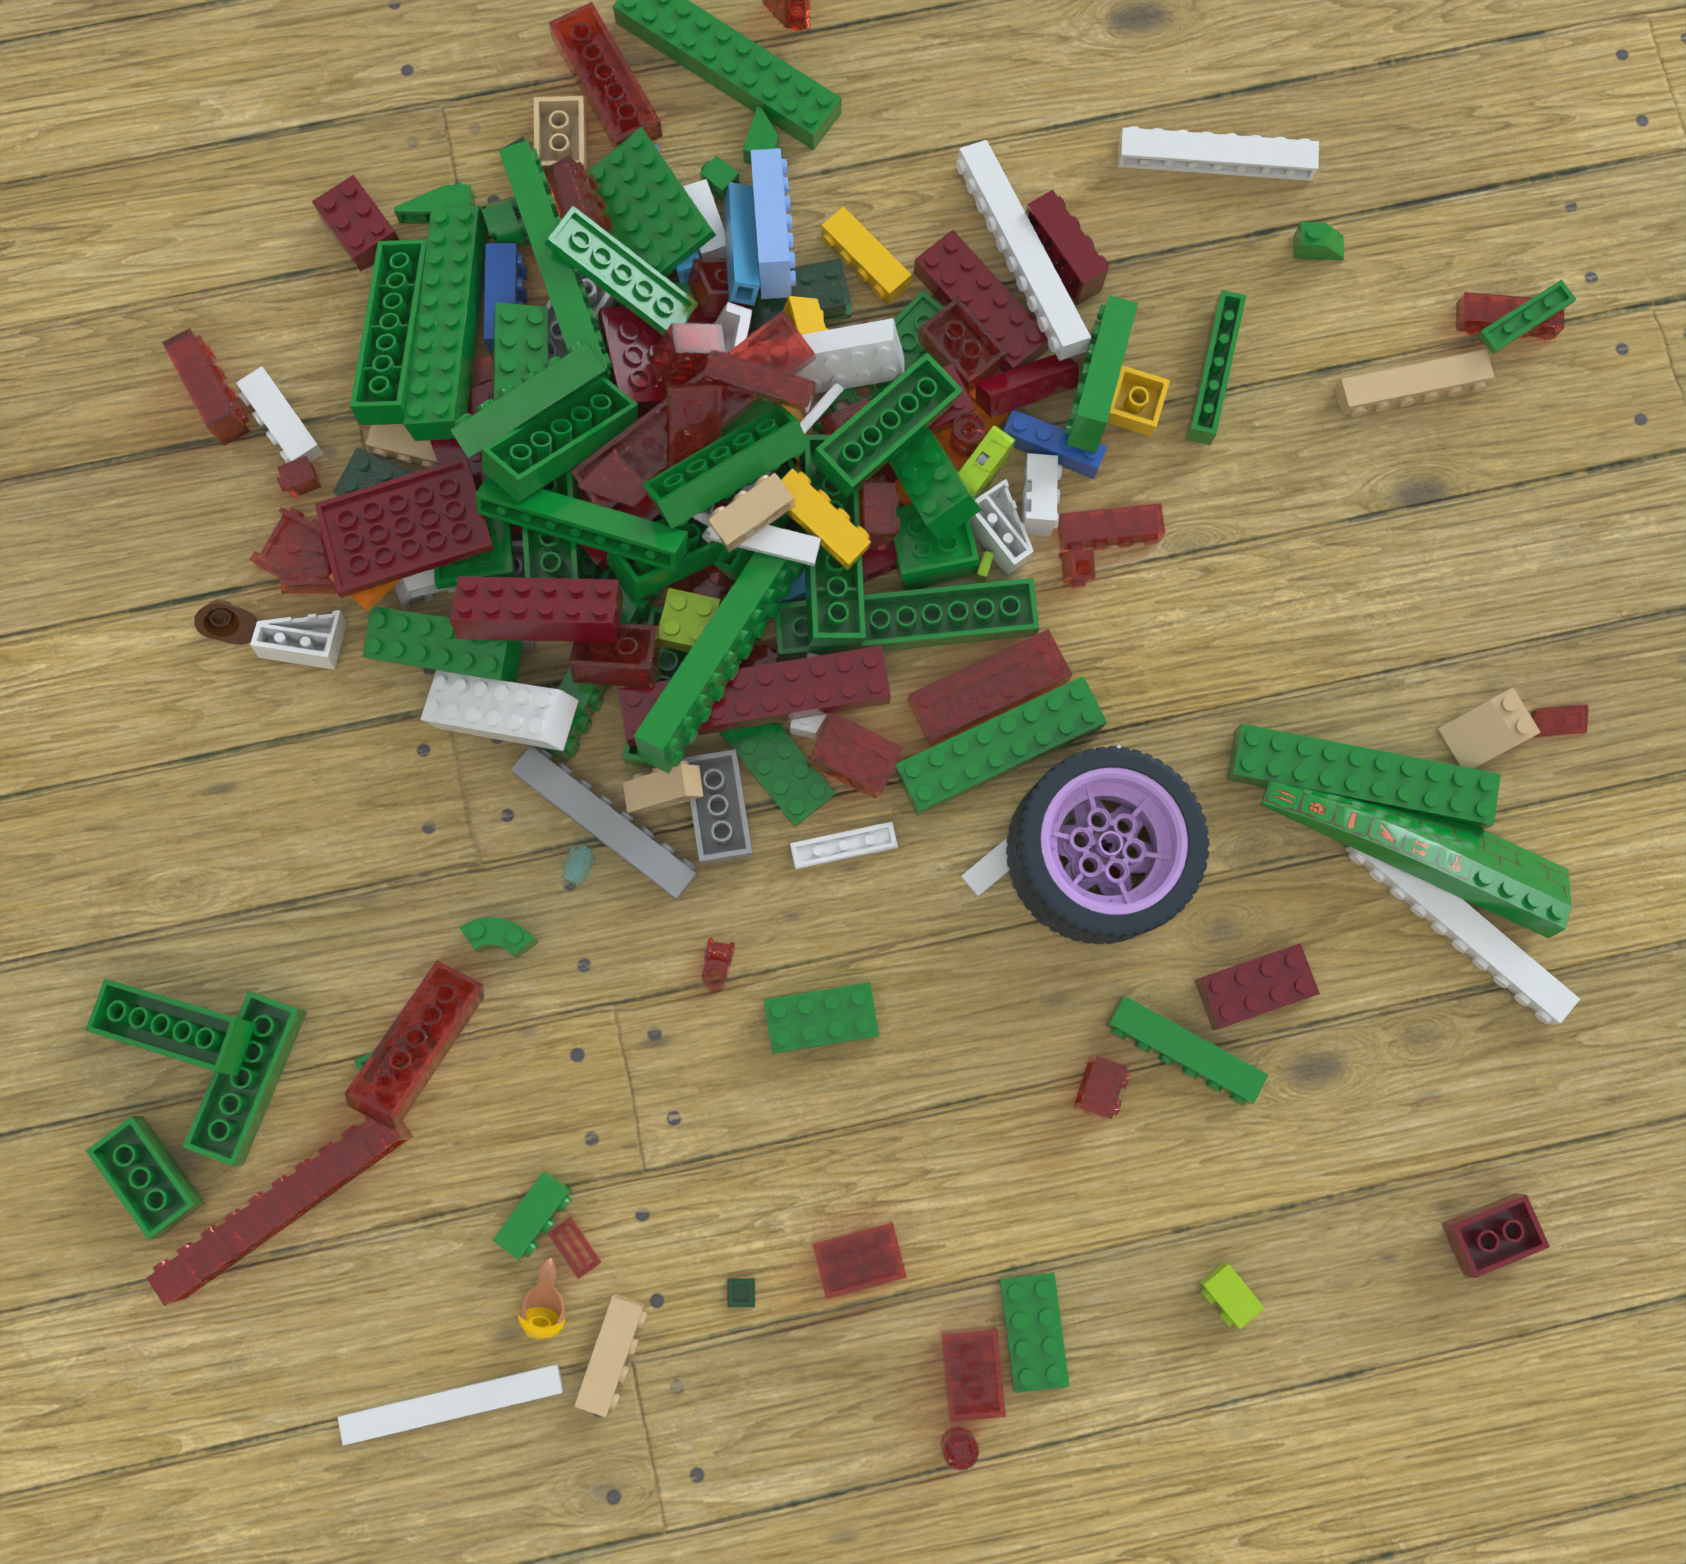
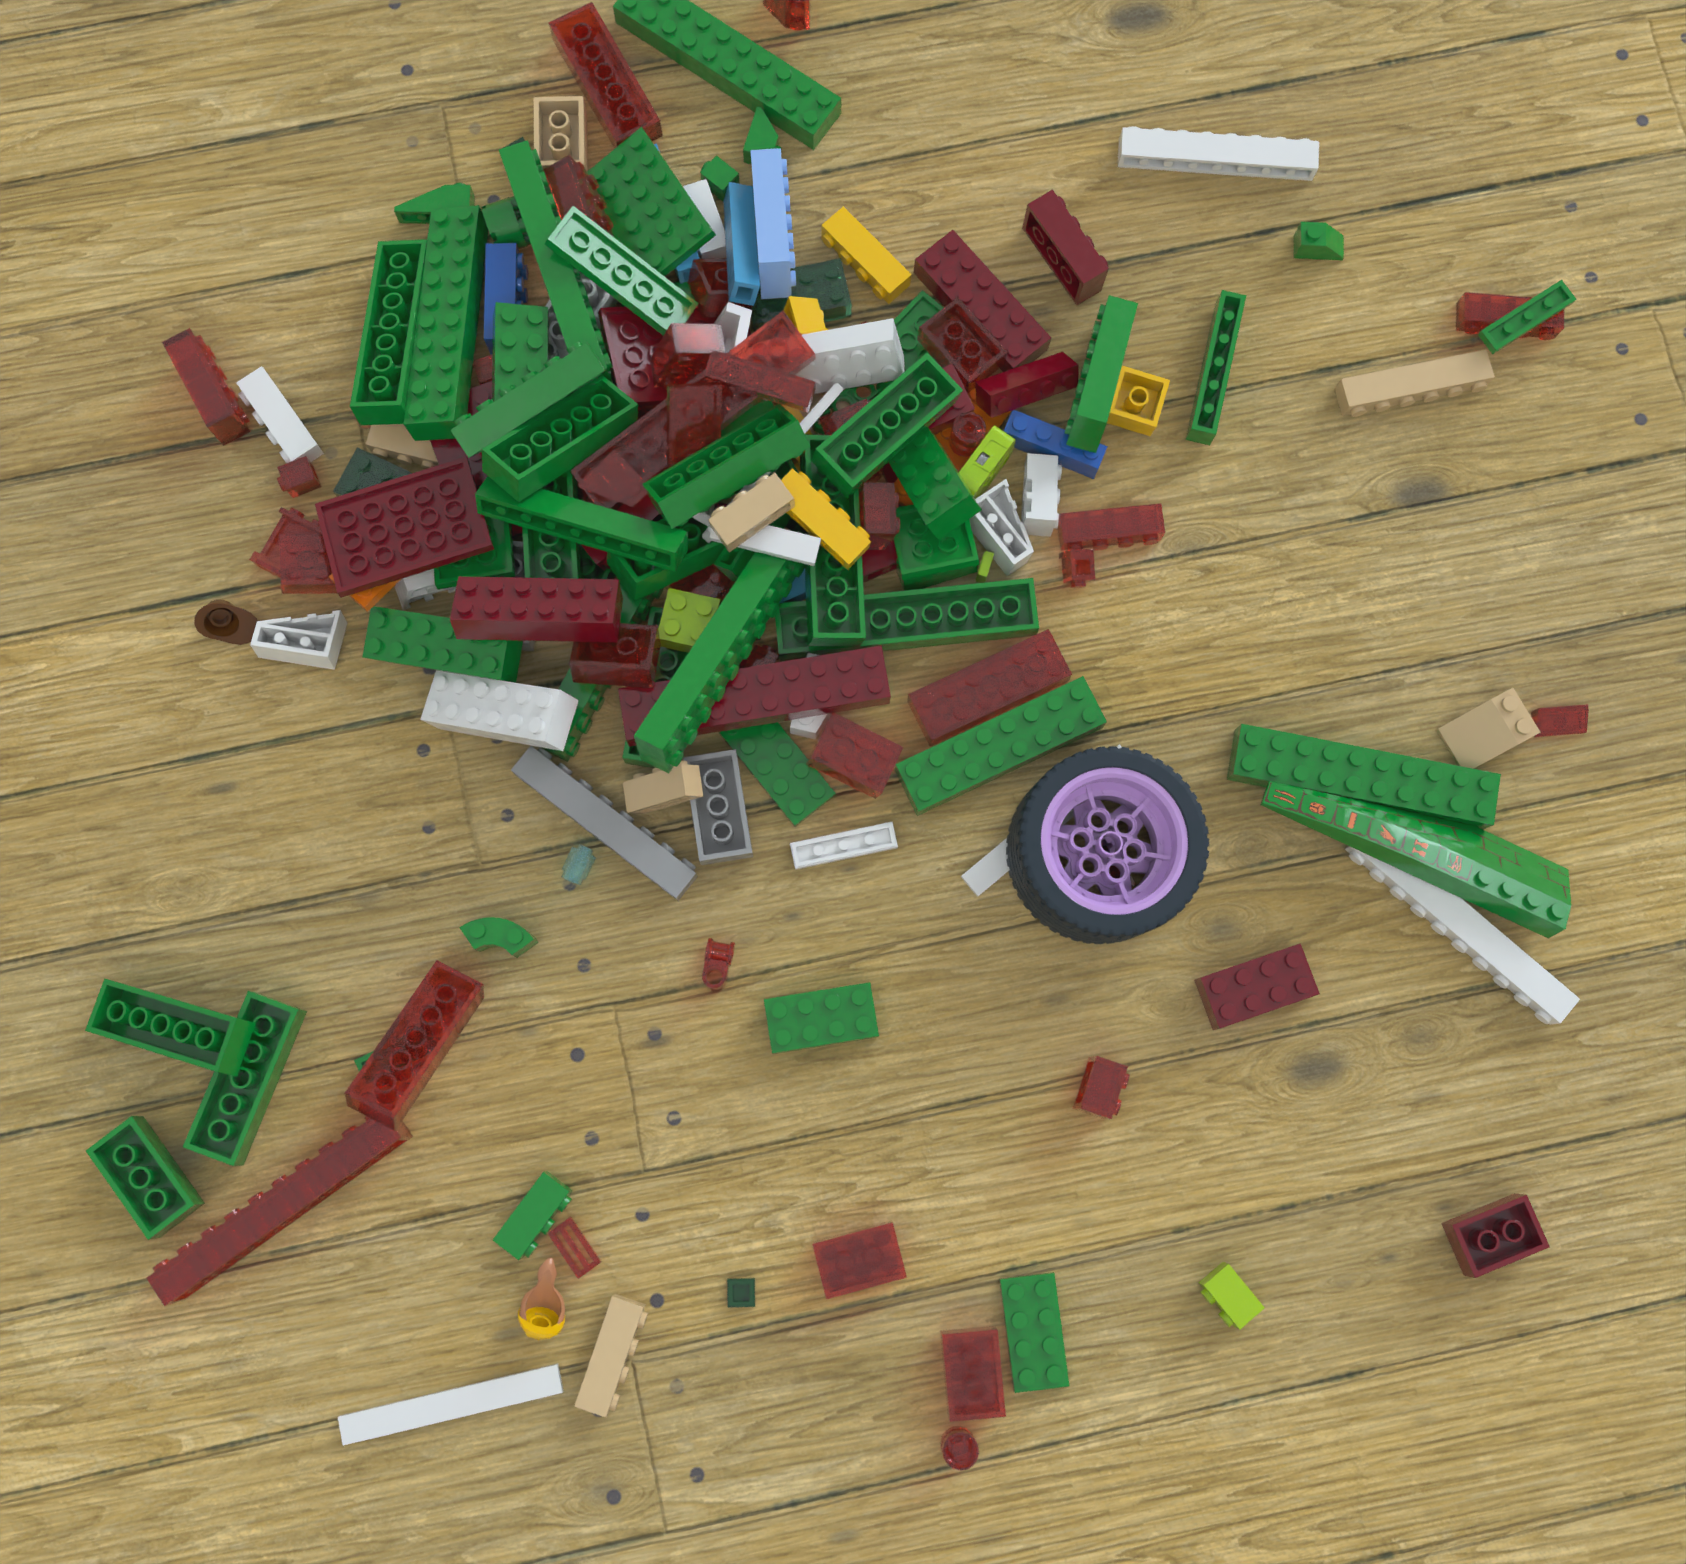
(354, 221): dark red brick -> none
(1023, 251): white brick -> none
(1187, 1050): green brick -> none

